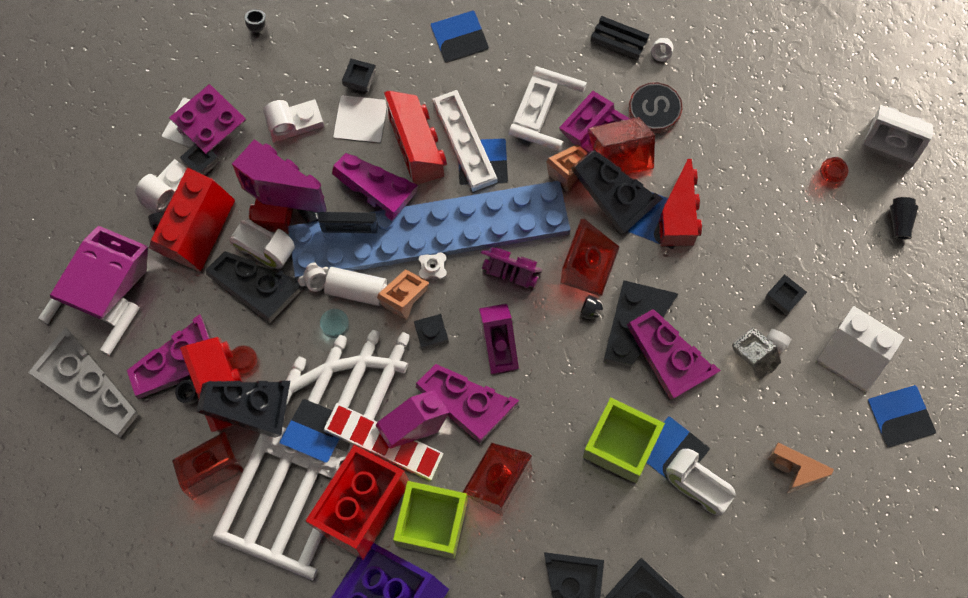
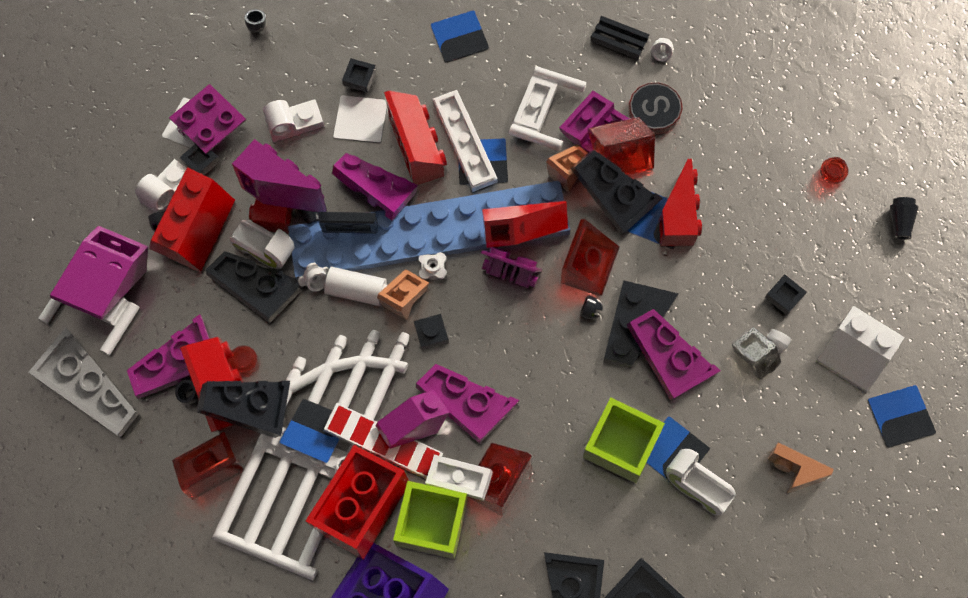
(334, 323): clear light blue tile -> none
(459, 477): none -> white plate
(499, 338): magenta slope -> none
(523, 223): none -> red slope
(898, 134): white slope -> none

